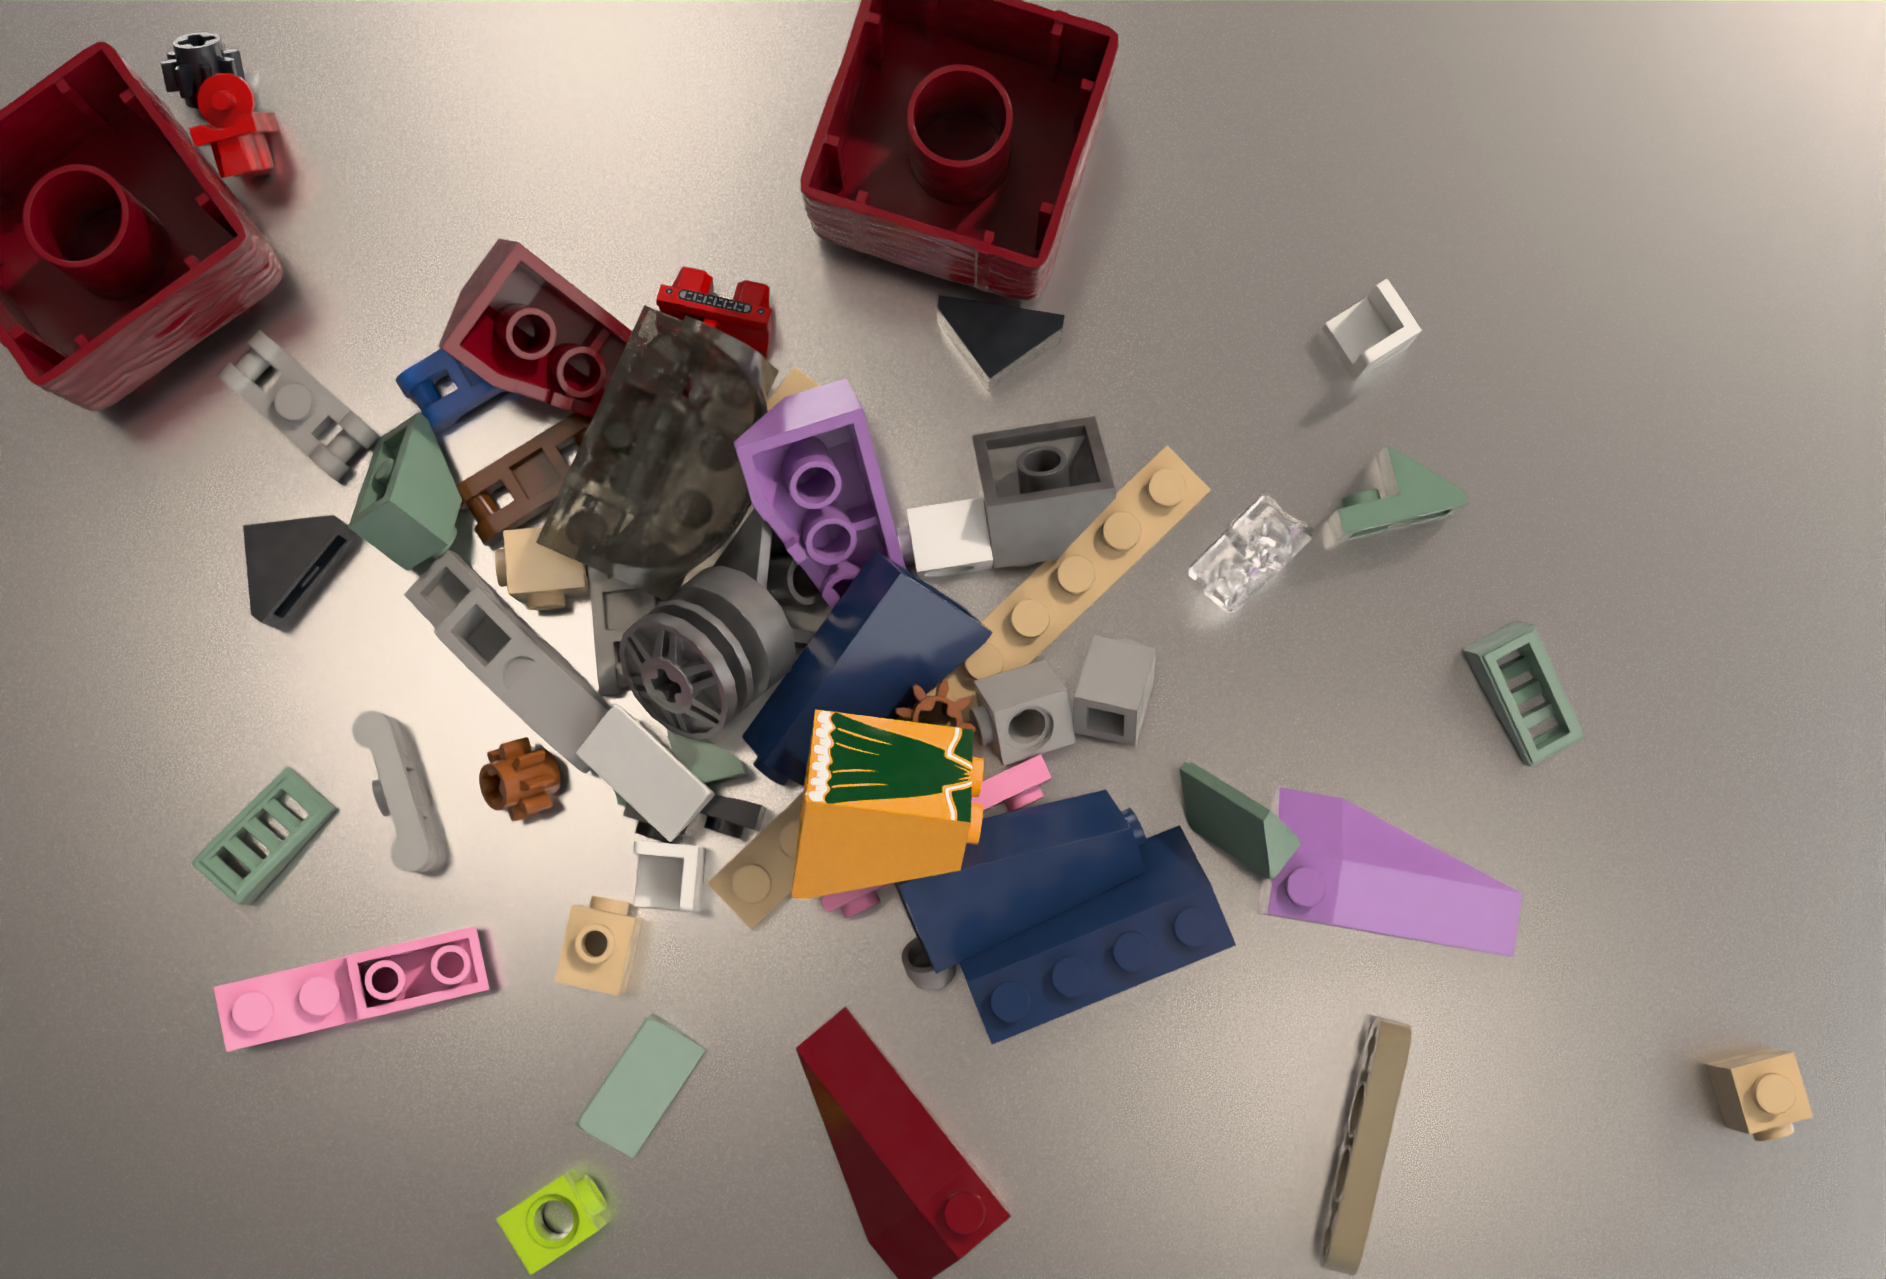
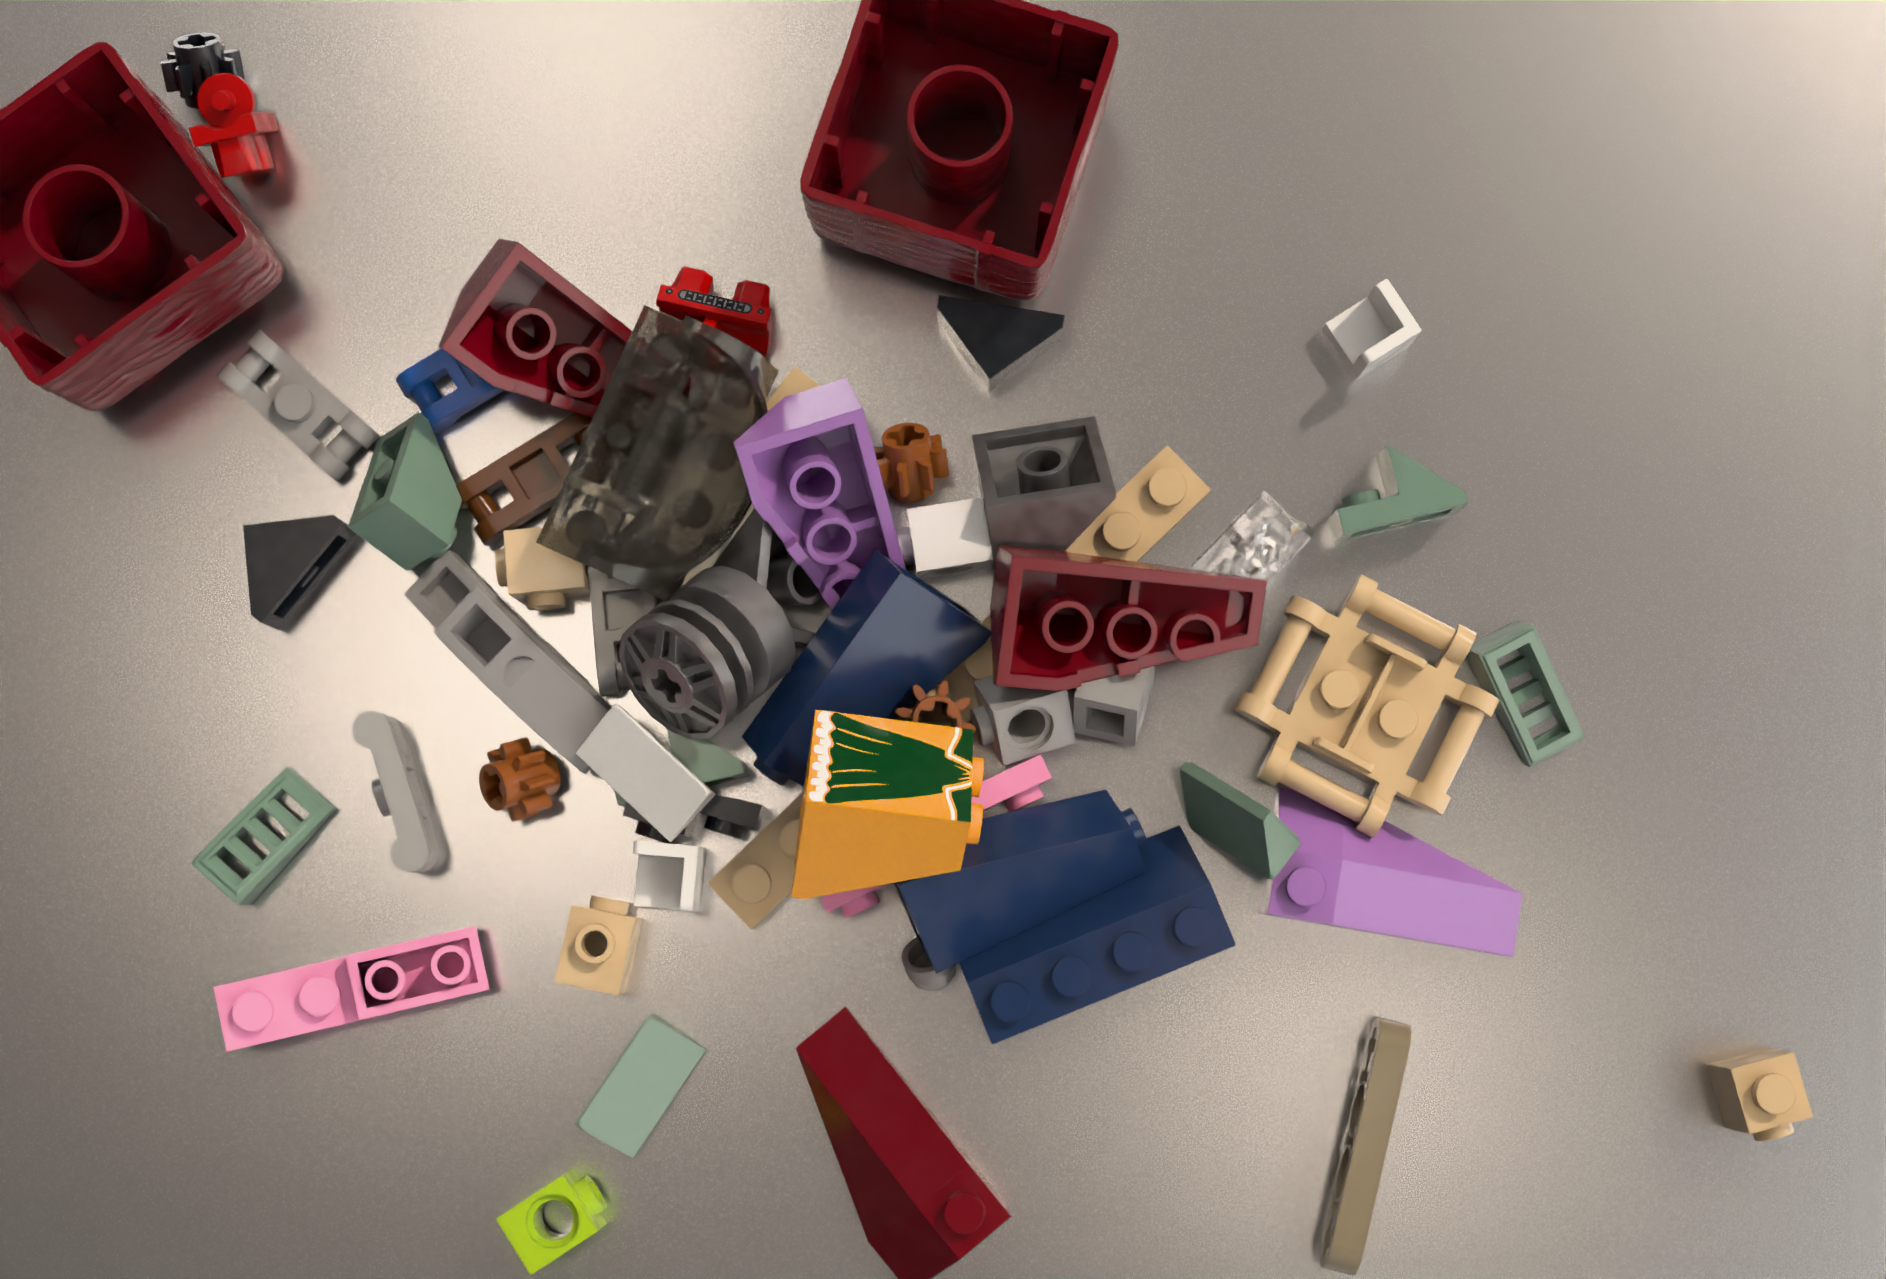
(911, 461): none -> dark orange gear
(1098, 617): none -> dark red wedge
(1366, 705): none -> tan brick

